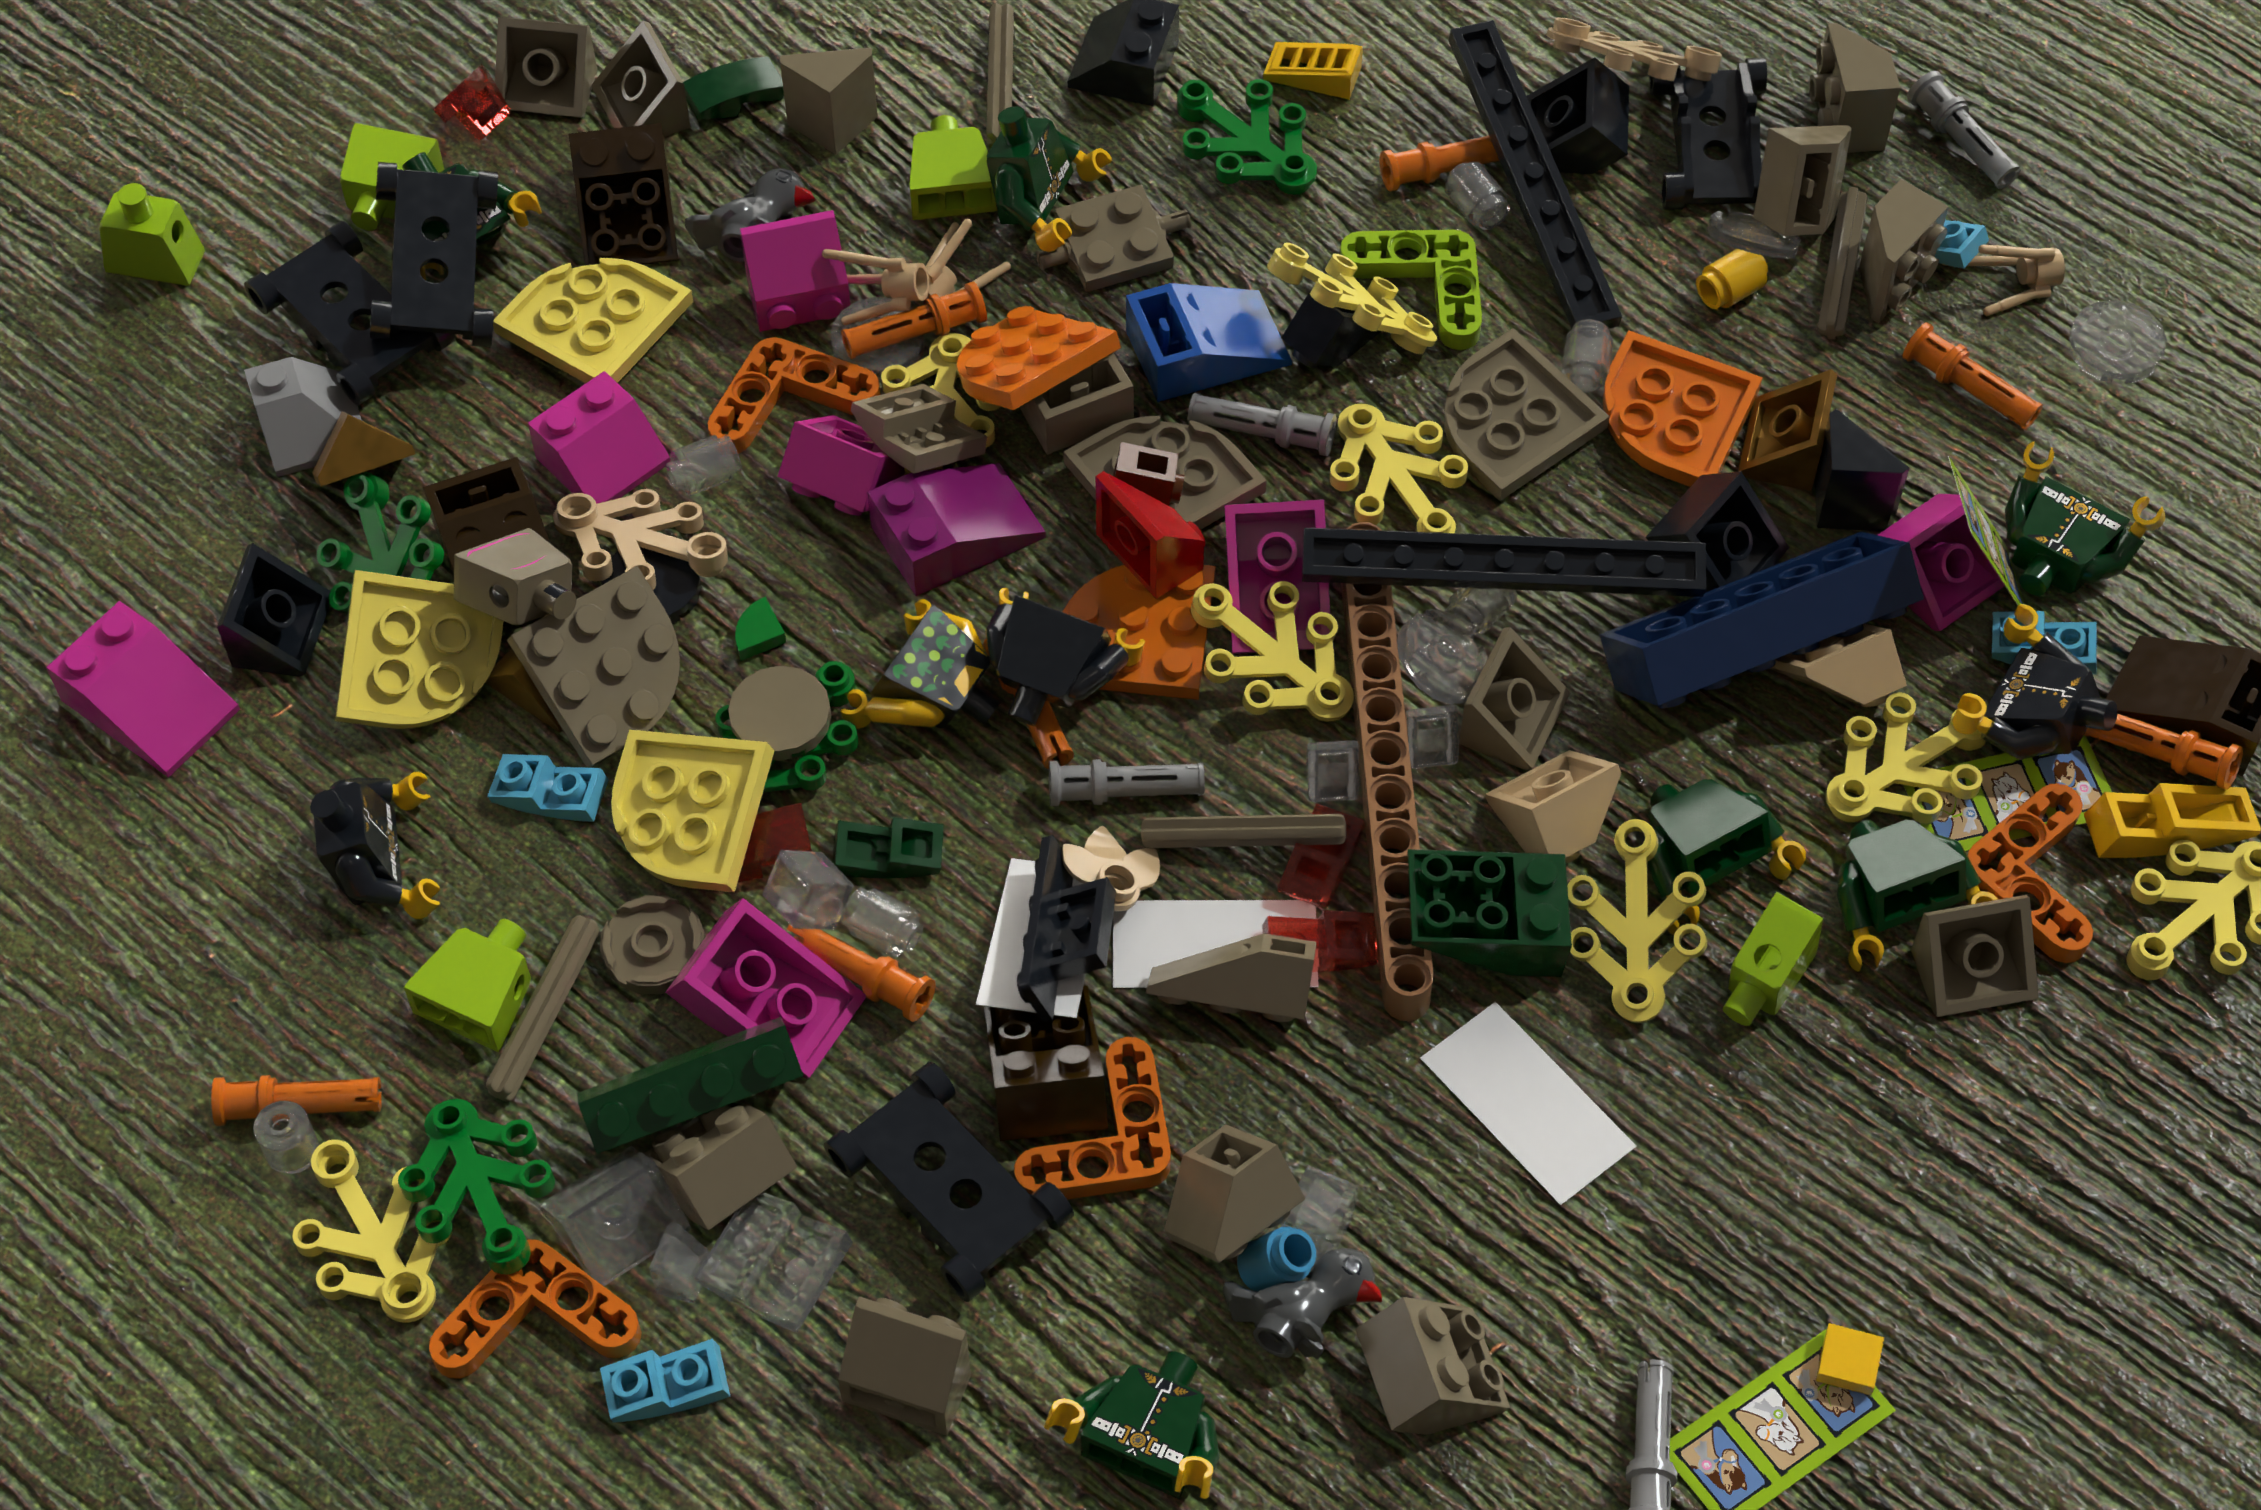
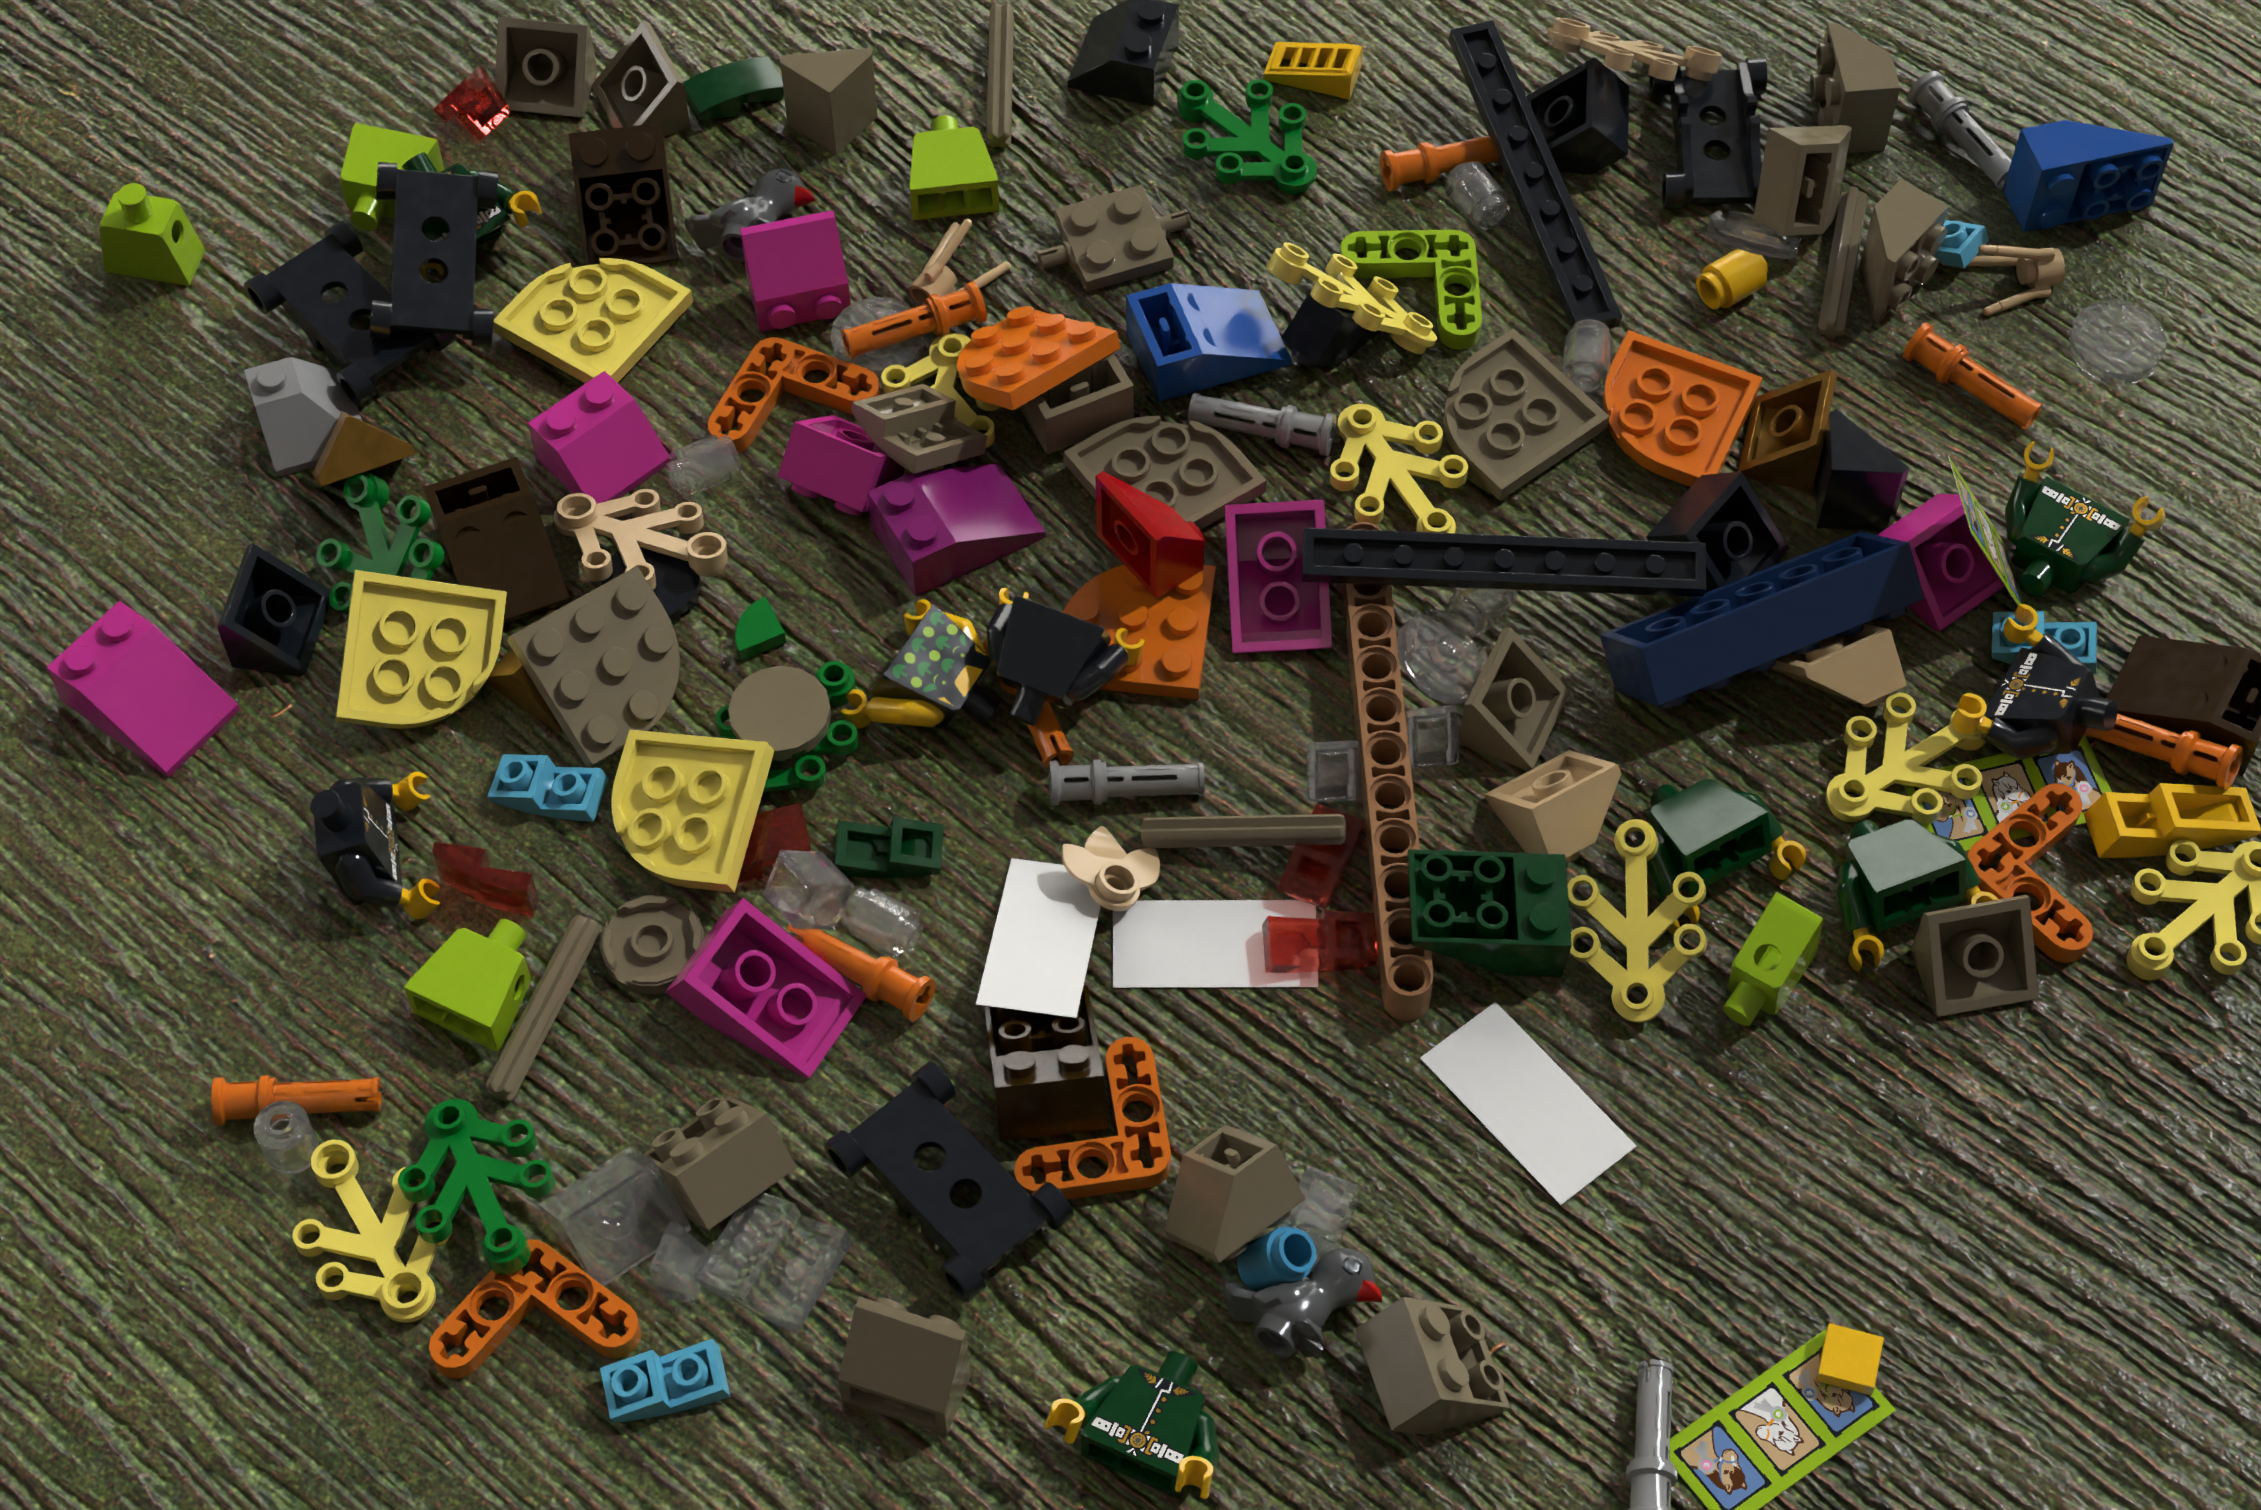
(471, 874): none -> clear red slope
(515, 578): dark tan torso -> none
(689, 1085): dark green brick -> none
(899, 281): tan plant -> none
(1030, 171): dark green torso -> none
(1065, 929): black bracket -> none
(1150, 472): reddish brown brick -> none
(1253, 974): dark tan slope -> none
(1276, 656): light yellow plant -> none
(2082, 172): none -> blue slope

